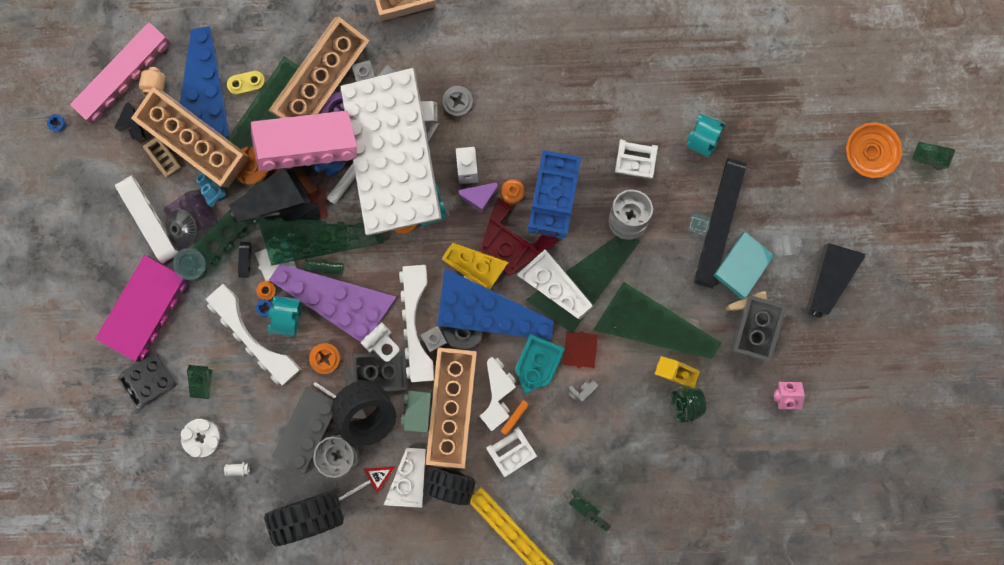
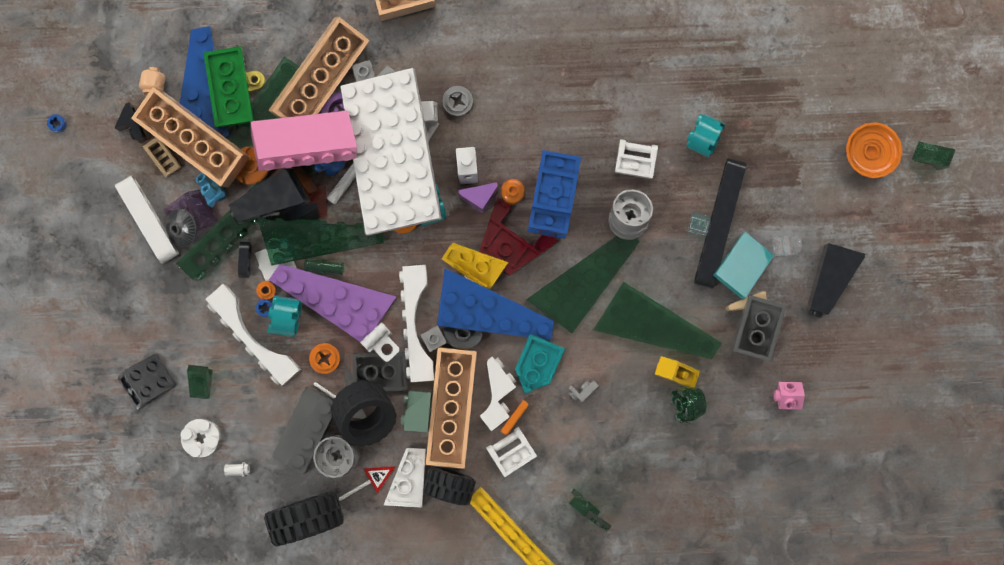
(120, 73): bright pink brick -> none
(142, 309): dark pink brick -> none
(189, 264): clear light blue piece -> none
(228, 87): none -> green plate
(553, 282): white wing -> none
(580, 349): clear red piece -> none

